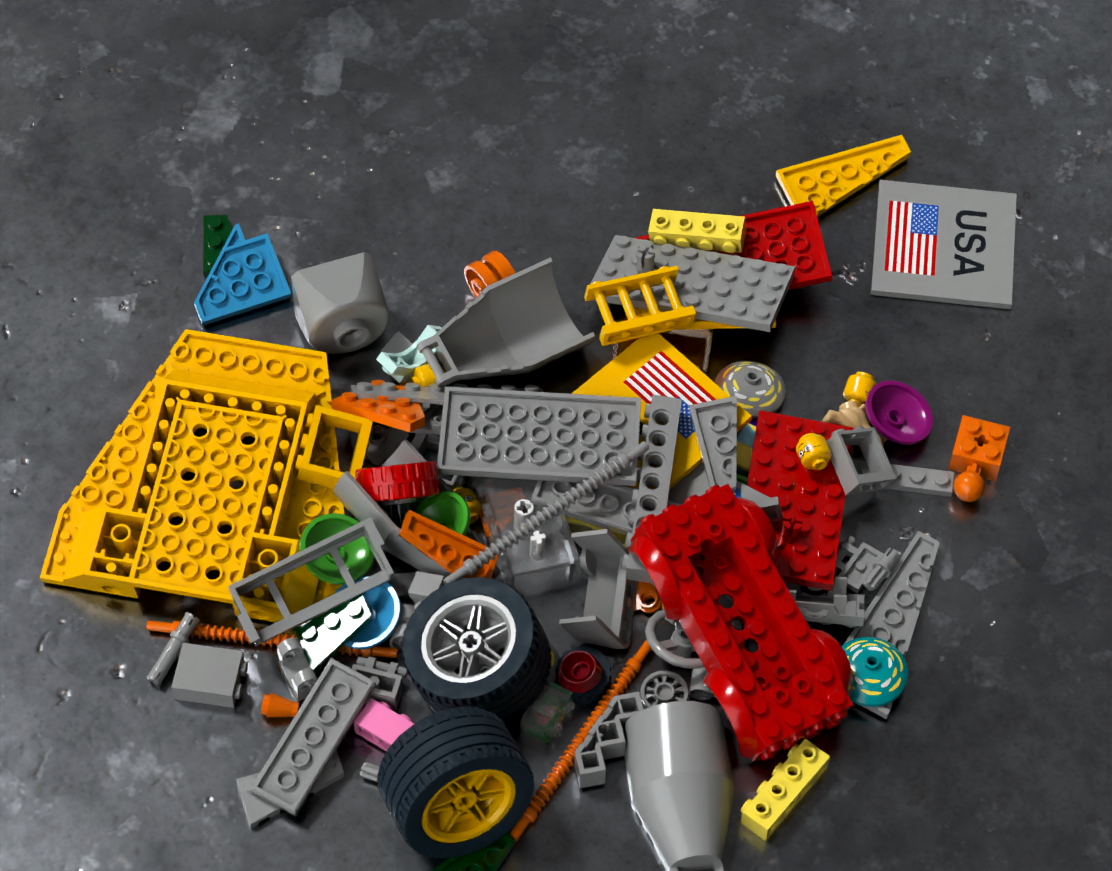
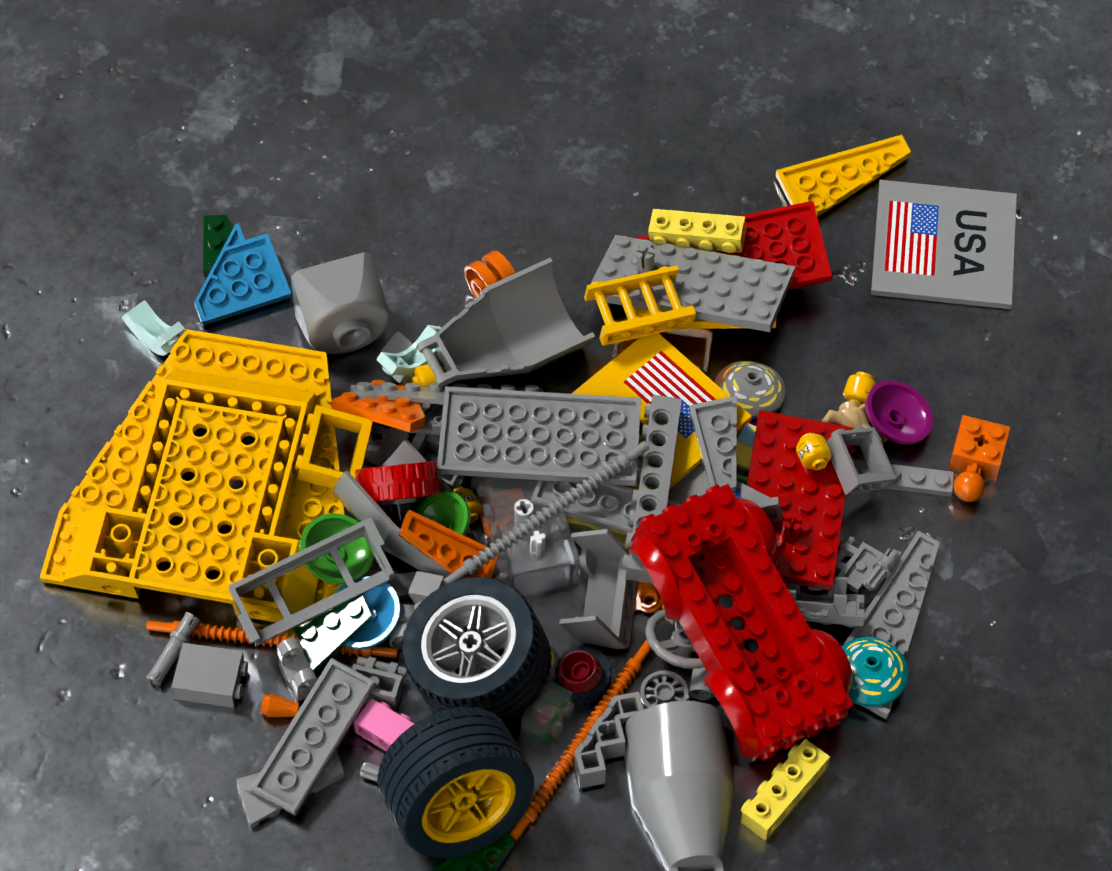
(151, 329): none -> light aqua arch

